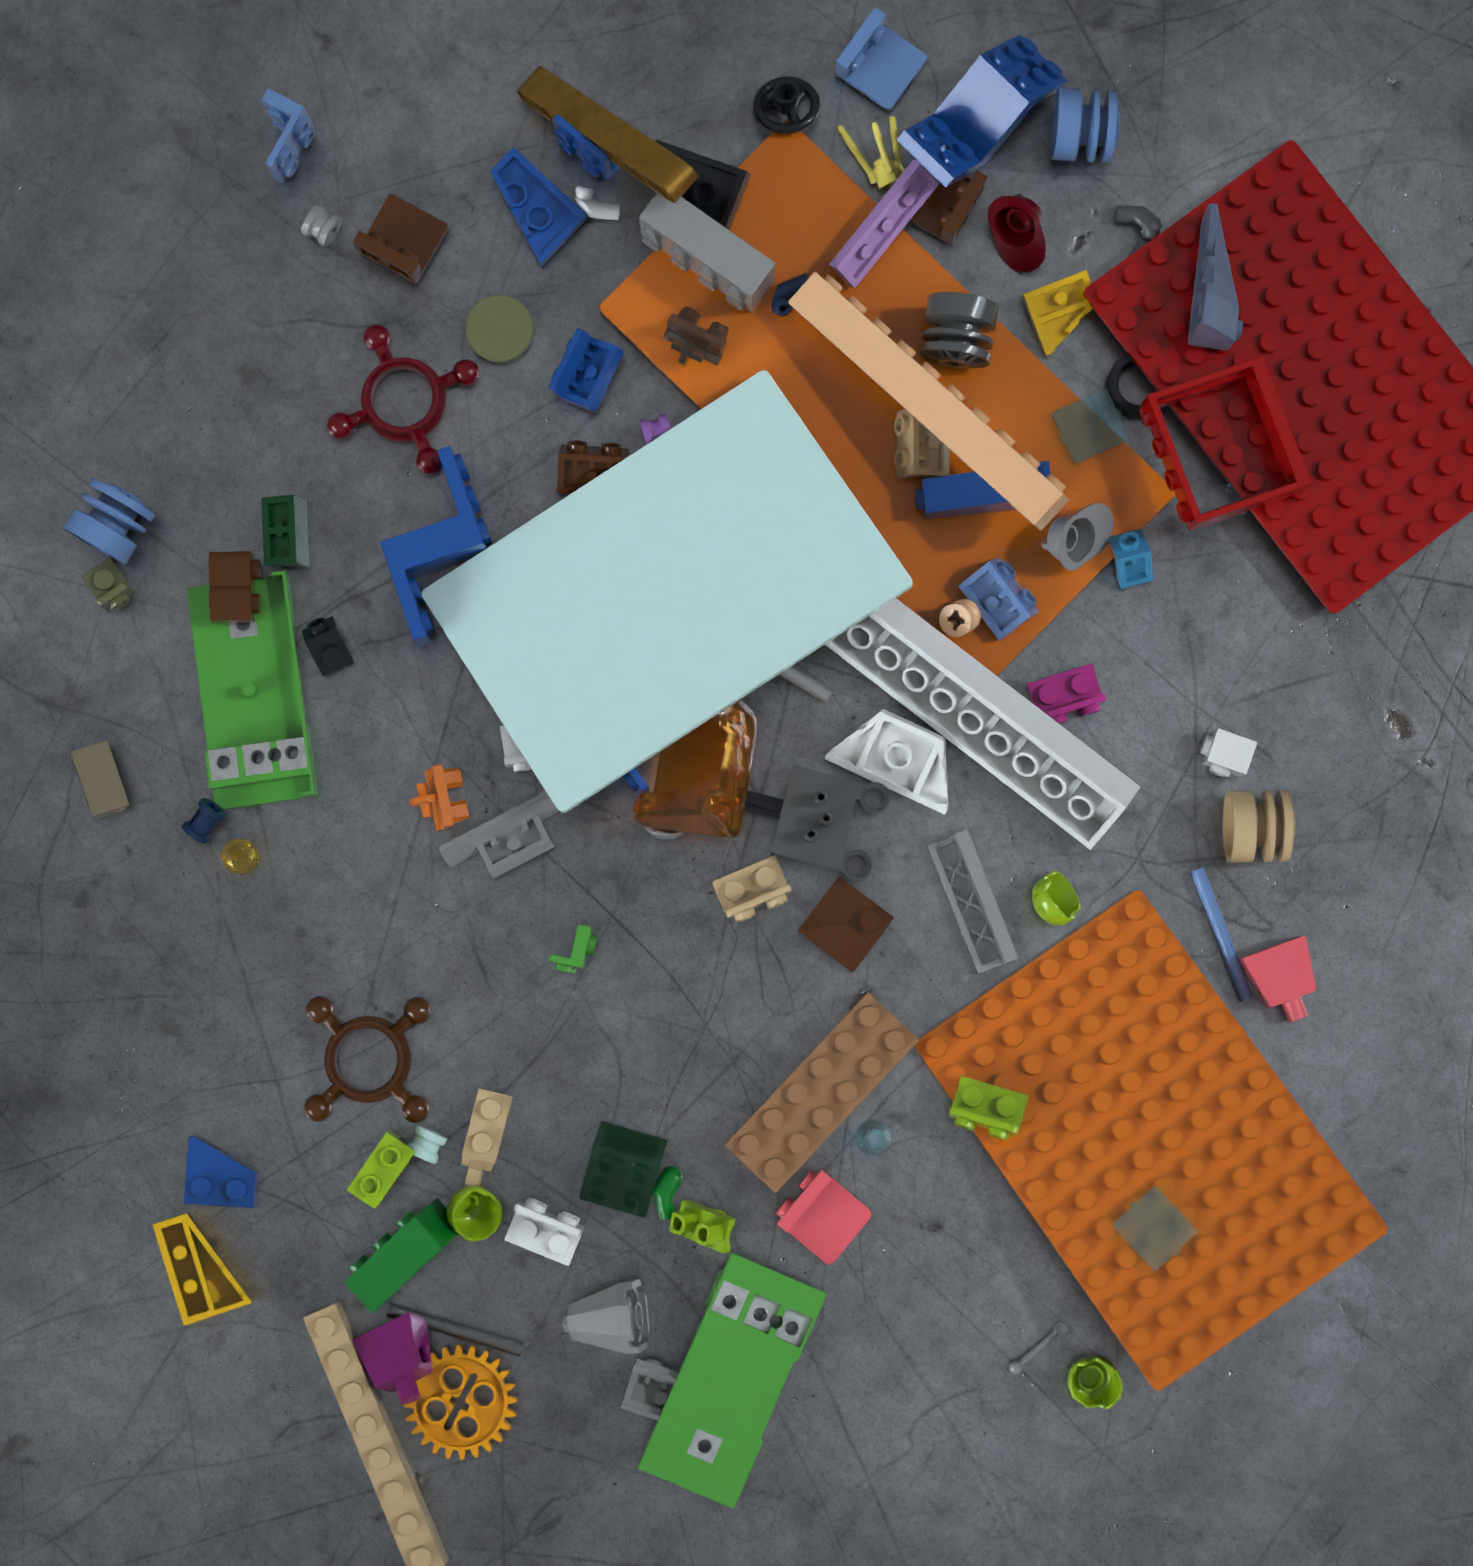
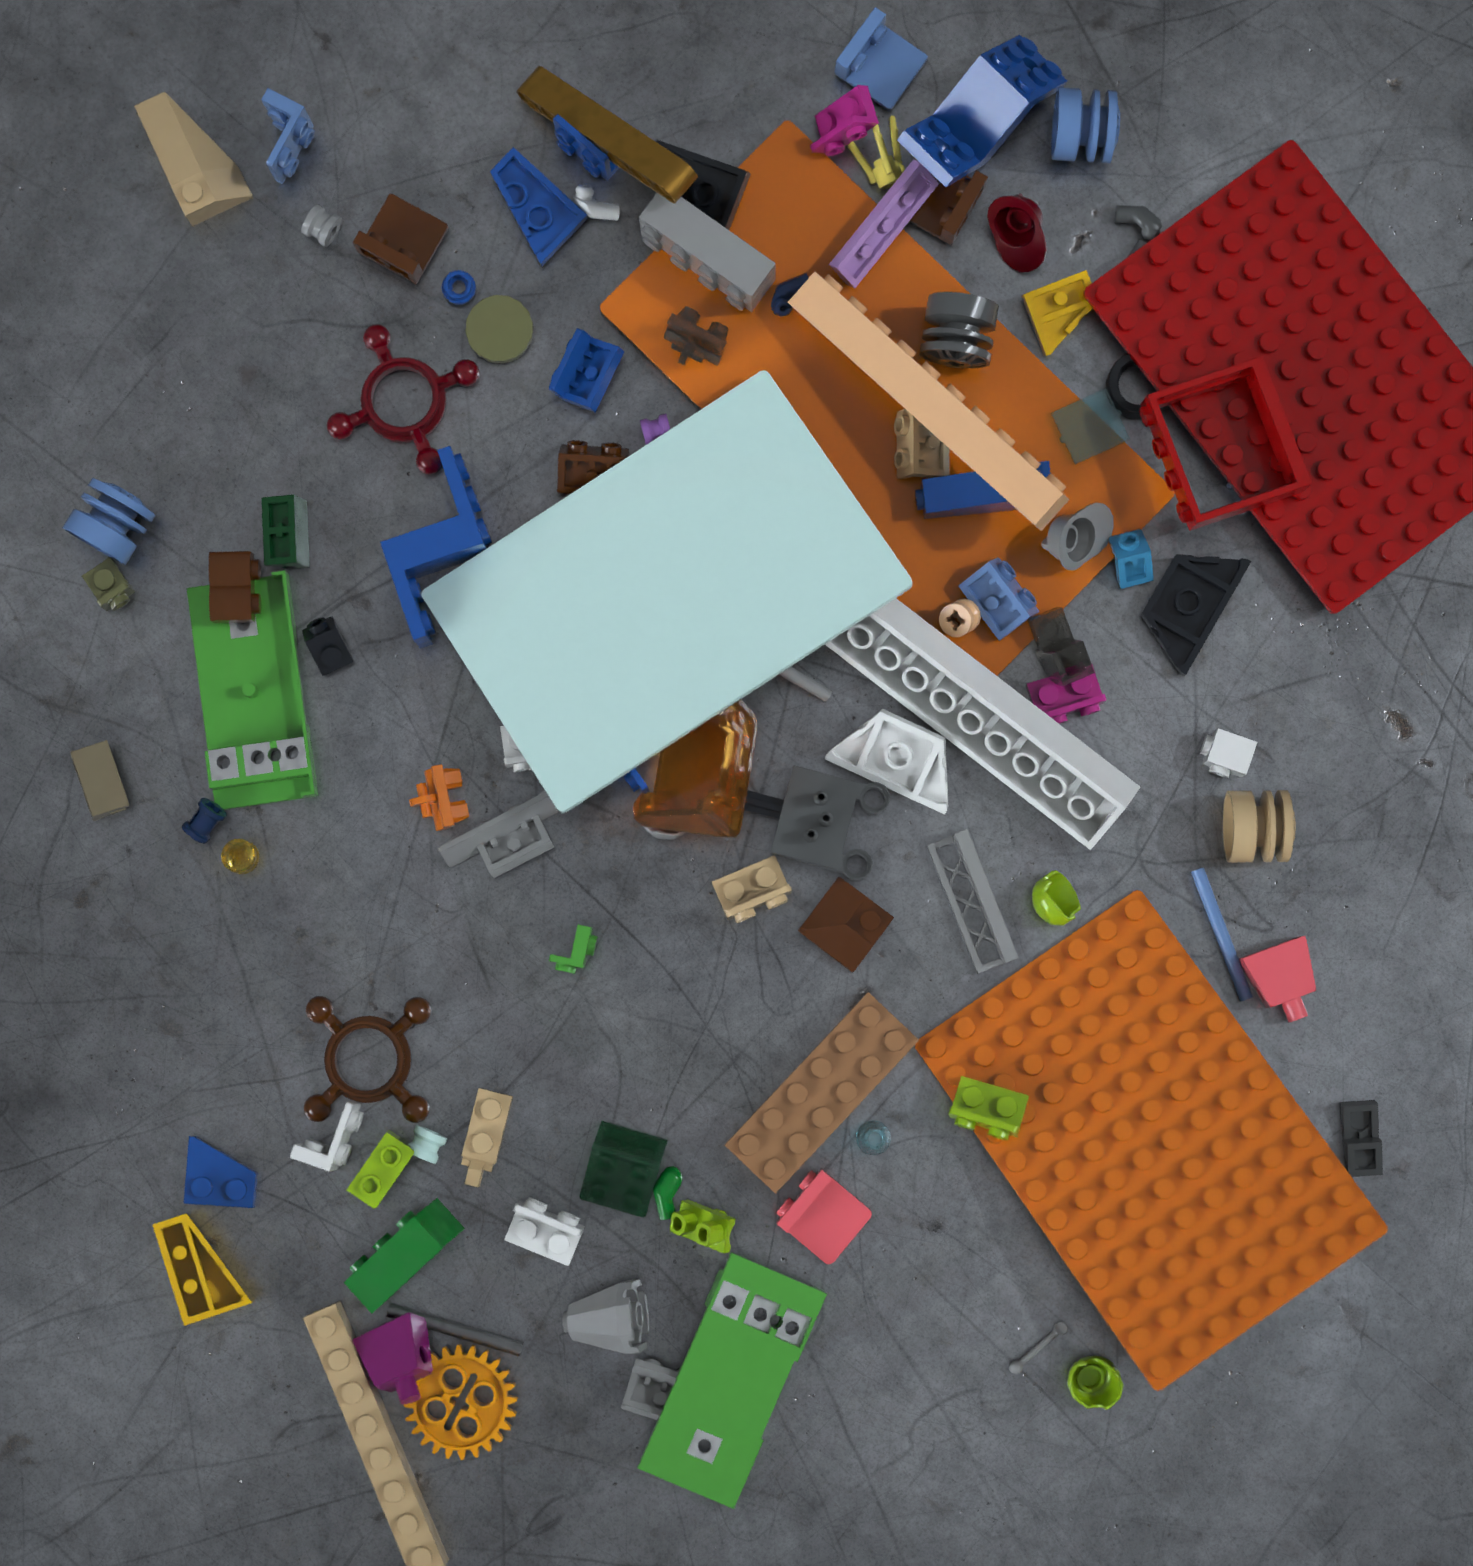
(195, 166): none -> tan wedge
(316, 1152): none -> white bracket
(458, 277): none -> blue plate
(474, 1213): lime hair -> none
(785, 97): black piece -> none
(845, 121): none -> dark pink bracket
(1058, 652): none -> clear smoke brick
(1155, 1228): clear light blue piece -> none
(1190, 603): none -> black wing
(1214, 301): sand blue wedge -> none
(1361, 1138): none -> dark grey slope

